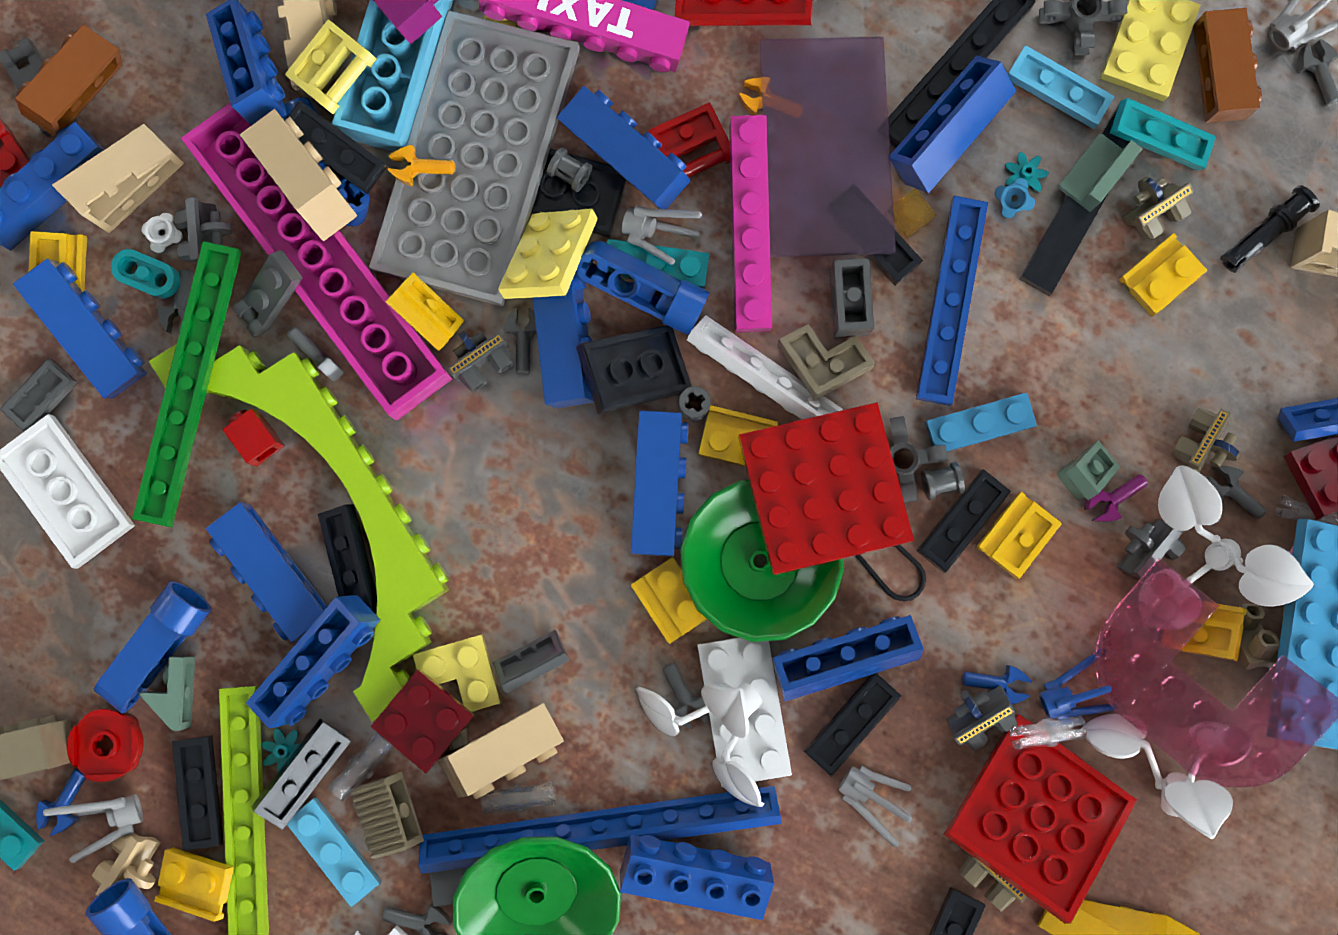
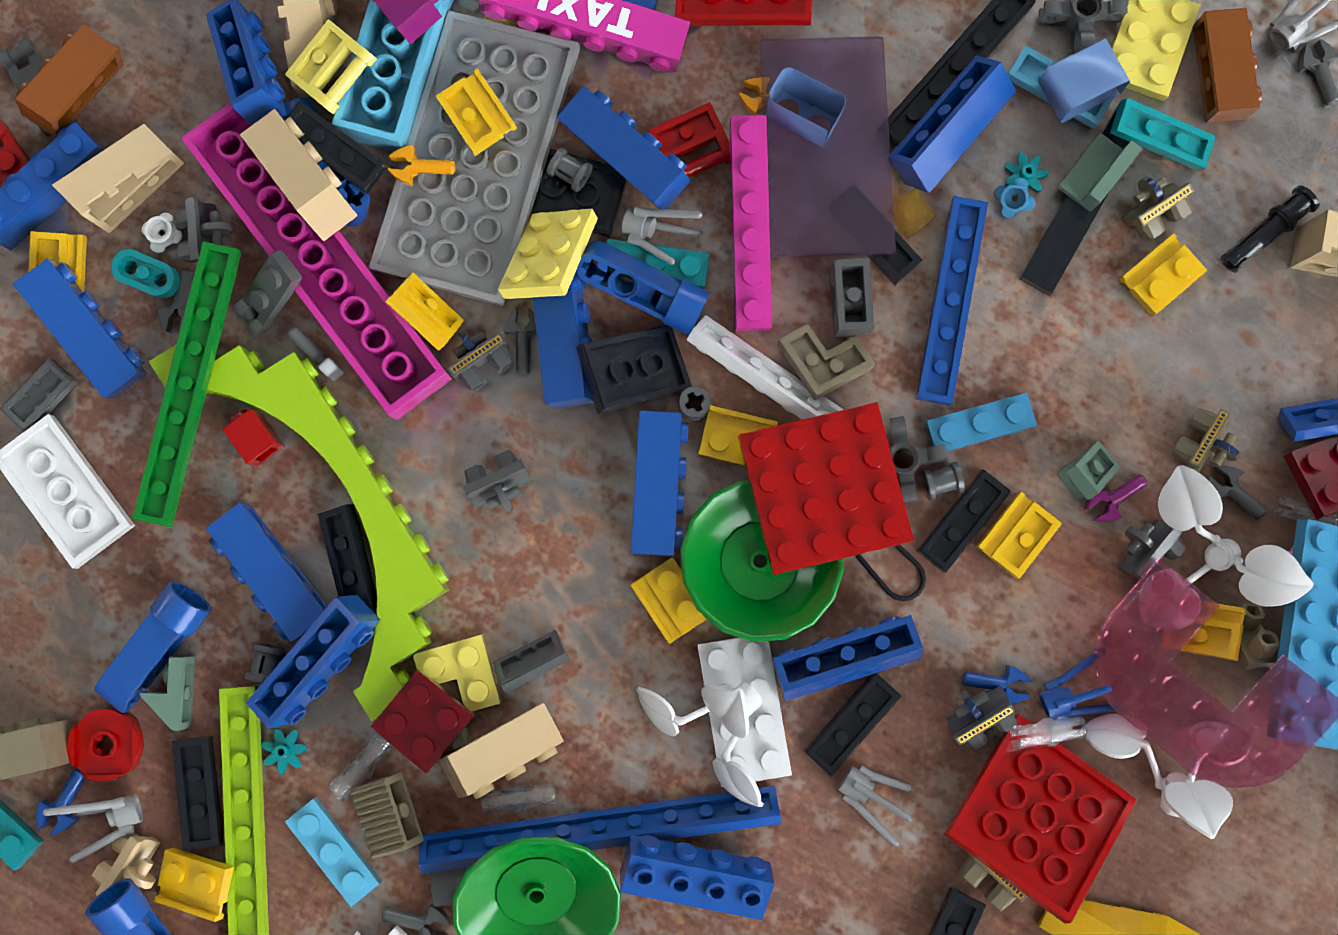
(263, 662): none -> dark grey bush
(301, 774): plate -> none
(476, 112): none -> yellow plate
(499, 485): none -> dark grey hips
(682, 693): dark grey bar -> none
(804, 91): none -> medium blue piece
(1083, 80): none -> medium blue piece

